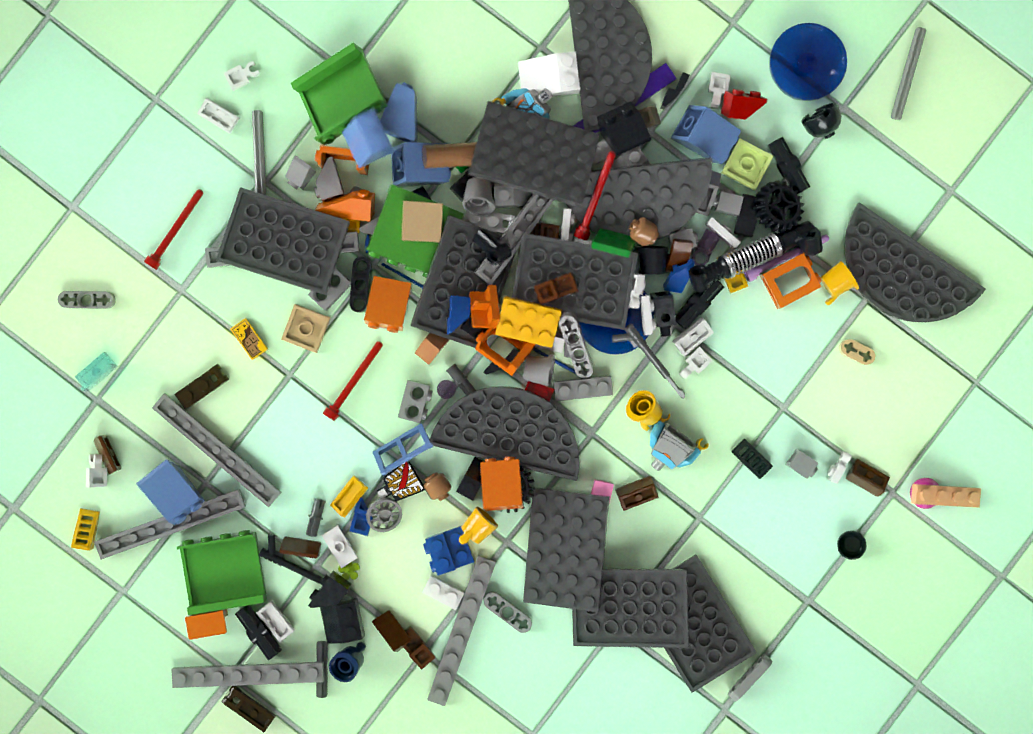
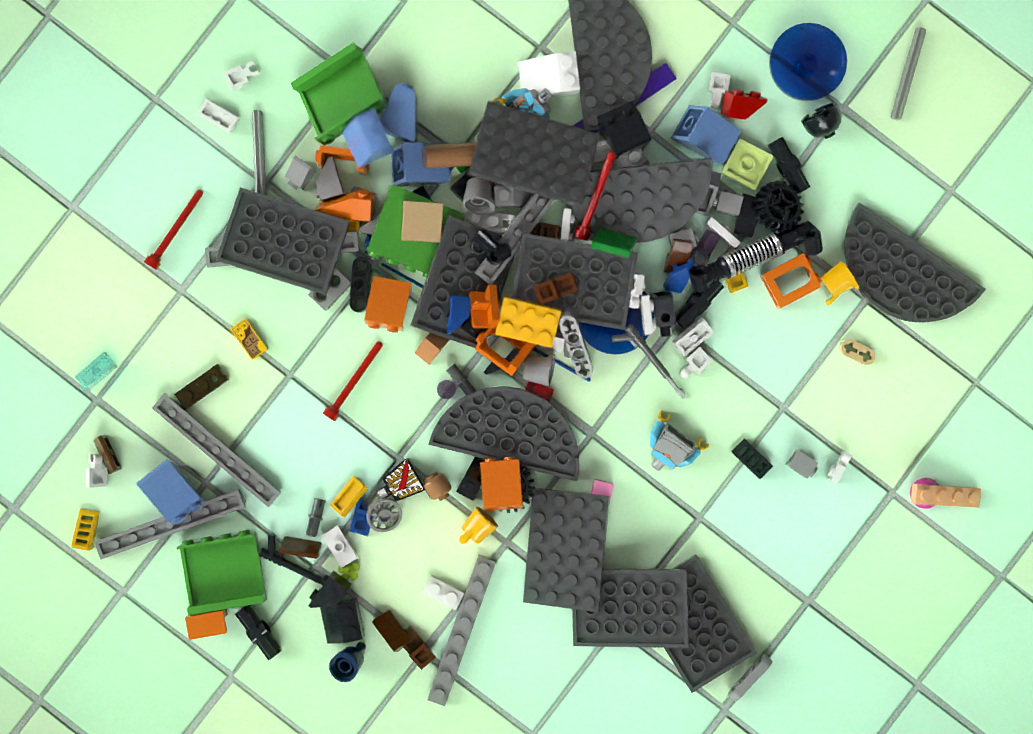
(72, 304): light grey beam -> none
(247, 674): light grey plate -> none
(248, 709): dark brown plate -> none
(275, 621): white plate -> none
(305, 328): tan tile -> none
(322, 655): dark grey axle -> none
(398, 441): medium blue window -> none
(410, 400): light grey brick -> none
(447, 551): blue plate -> none
(516, 624): light grey beam -> none
(583, 388): light grey plate -> none
(636, 493): reddish brown slope -> none
(643, 231): medium nougat head -> none
(644, 409): yellow hat -> none
(650, 116): dark tan slope -> none
(652, 259): black hat -> none
(672, 94): black slope -> none
(752, 274): lavender piece -> none
(851, 545): black hair -> none
(867, 478): reddish brown slope -> none

